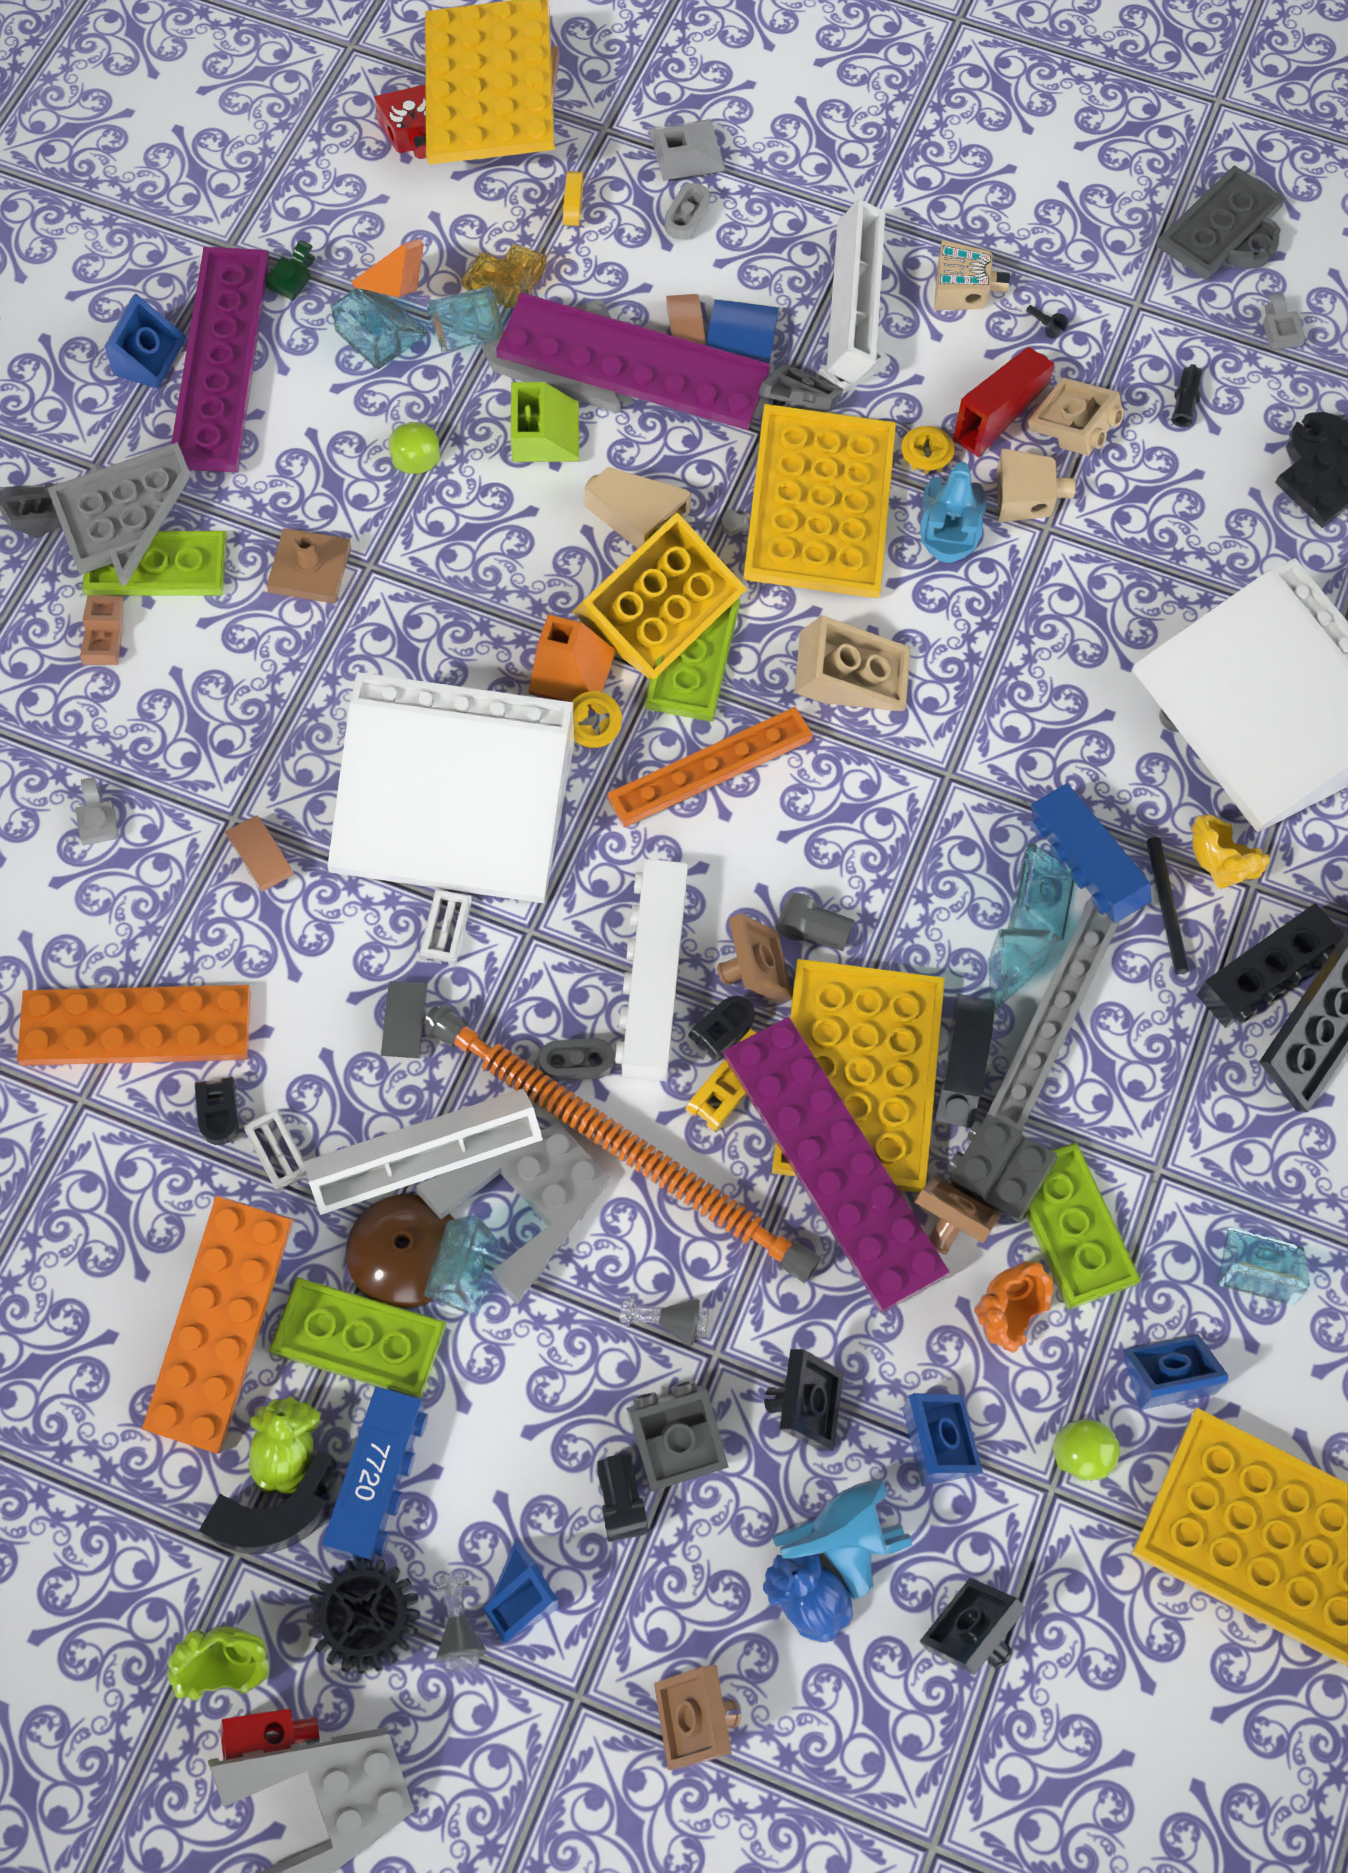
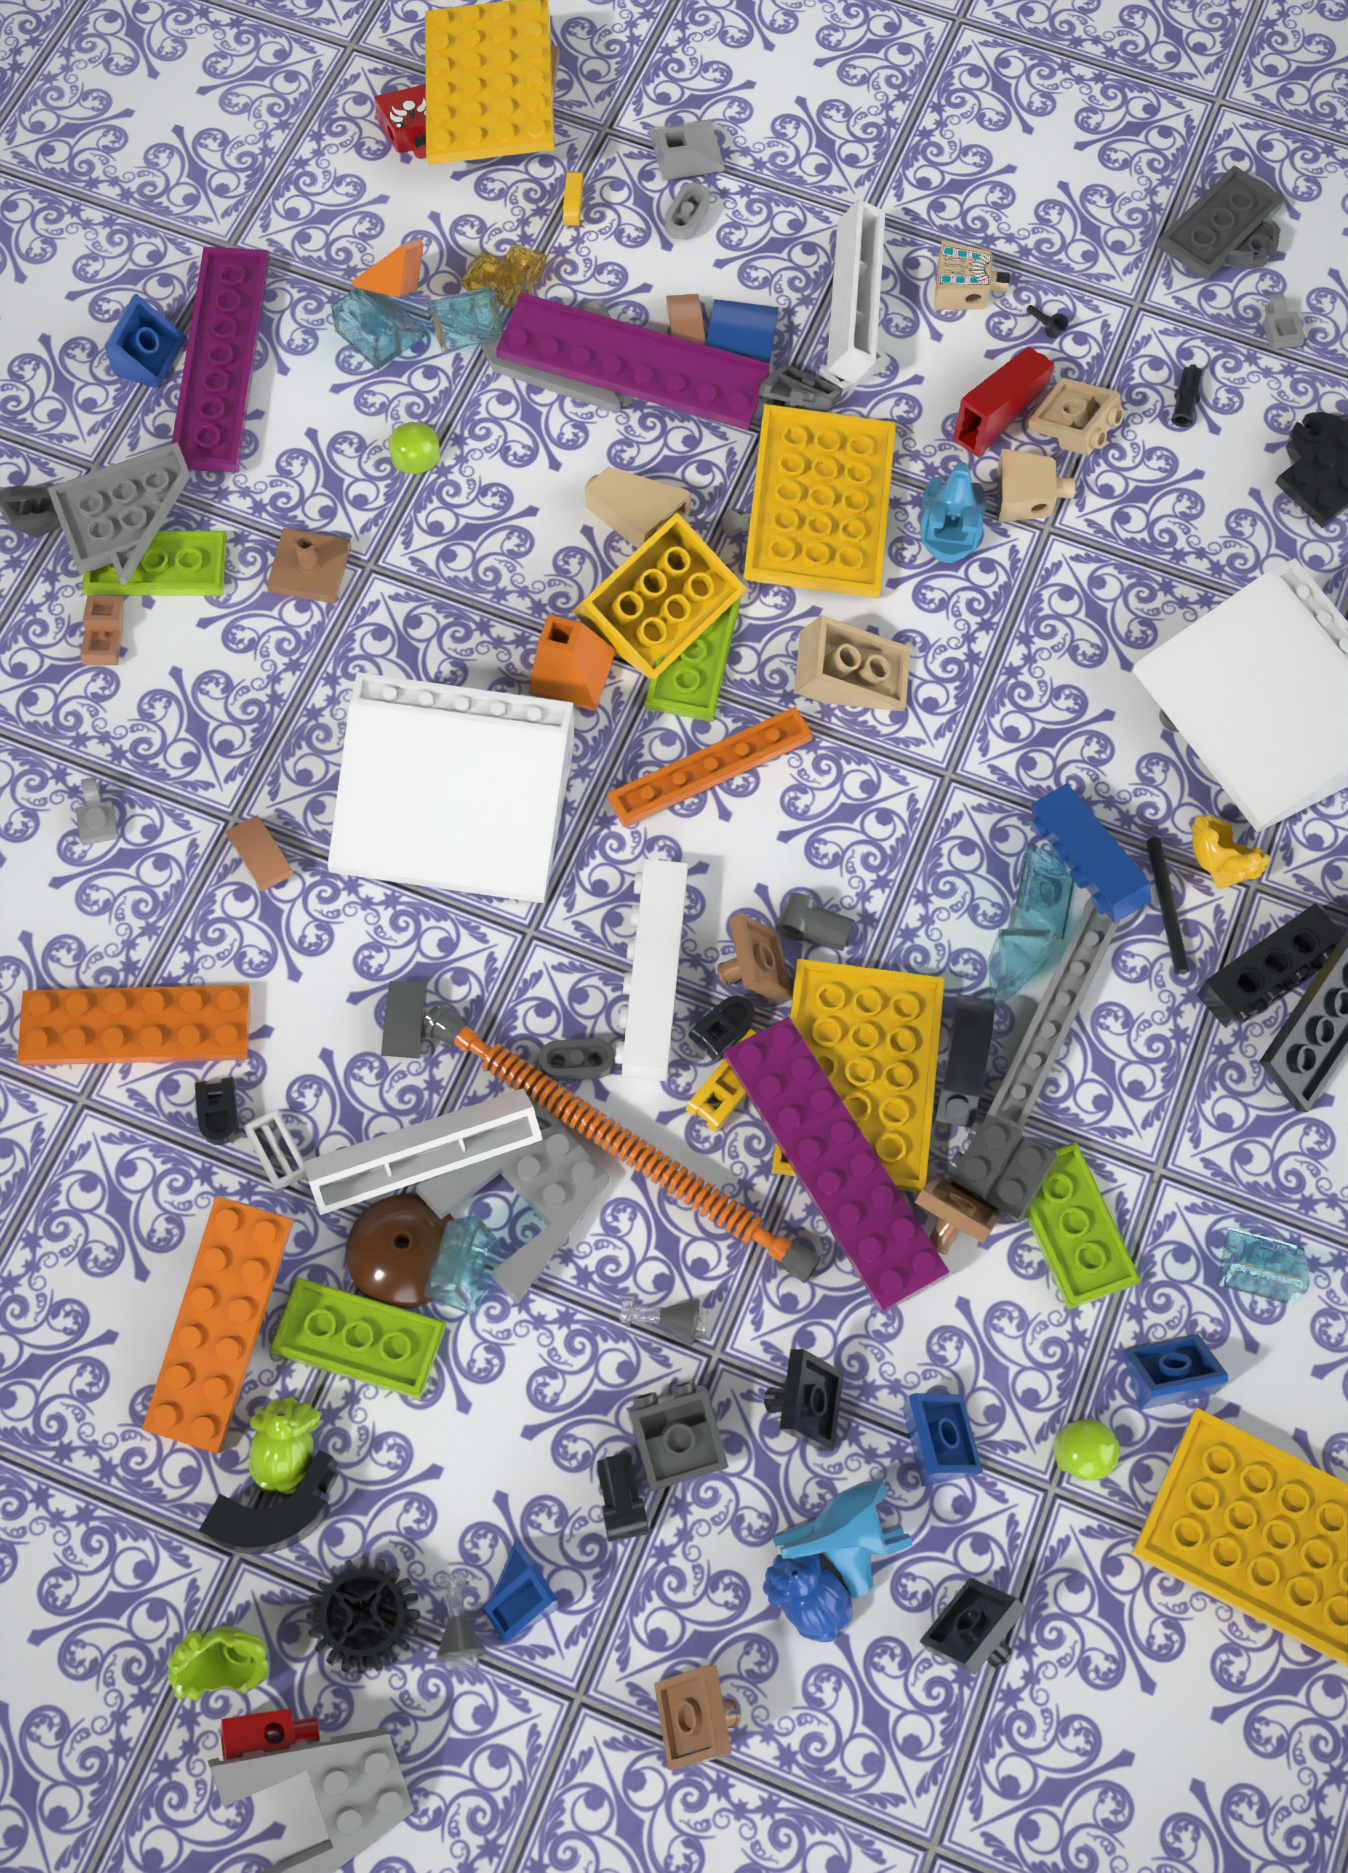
(291, 275): dark green plate -> none
(374, 1476): blue brick -> none
(439, 954): white tile -> none
(543, 424): lime slope -> none
(609, 726): yellow gear -> none
(939, 443): yellow gear -> none
(1012, 1302): orange hair -> none

